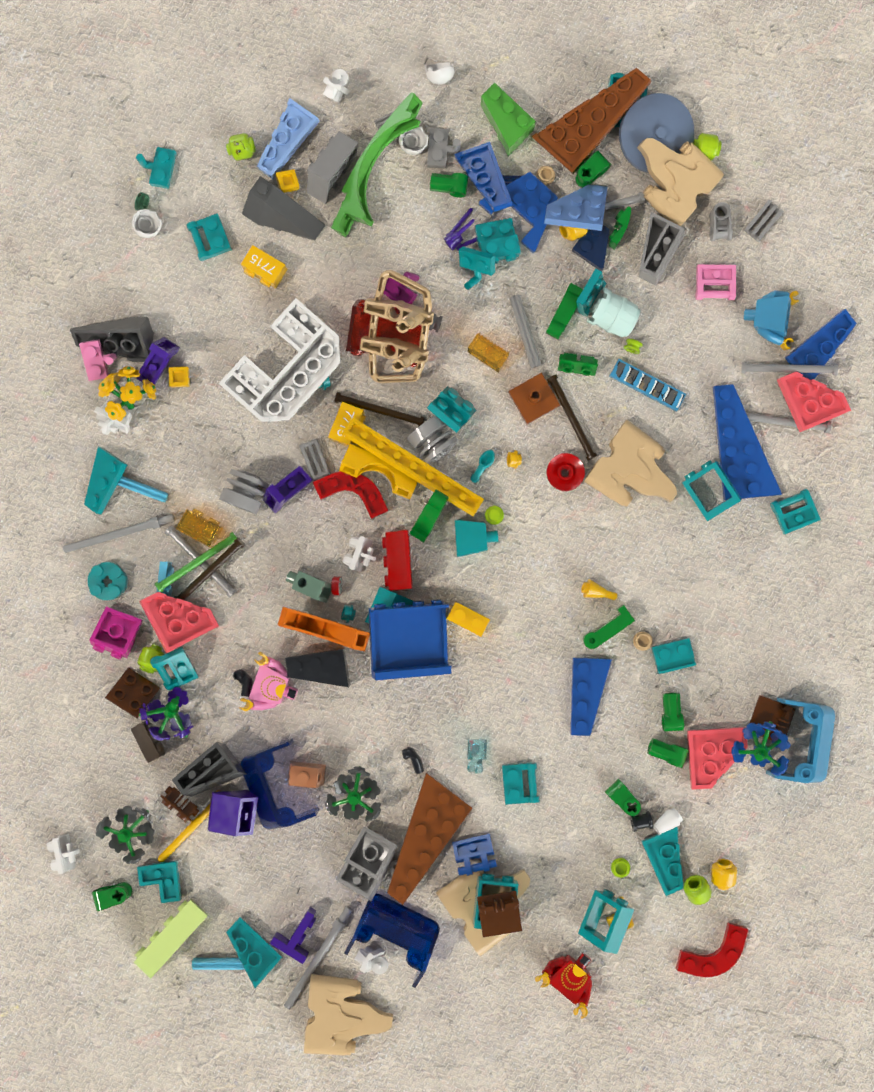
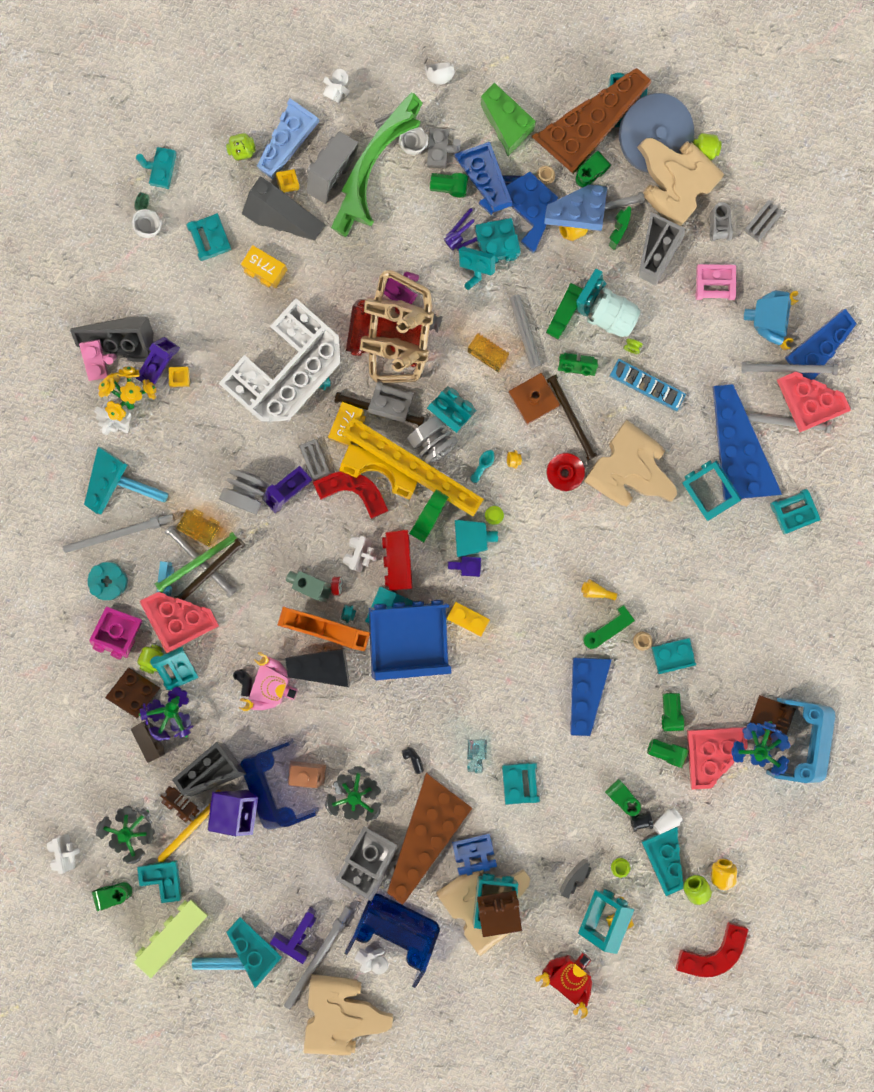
(388, 406): none -> light grey plate
(469, 566): none -> dark purple plate
(578, 873): none -> dark grey slope
(593, 247): dark blue wing -> none

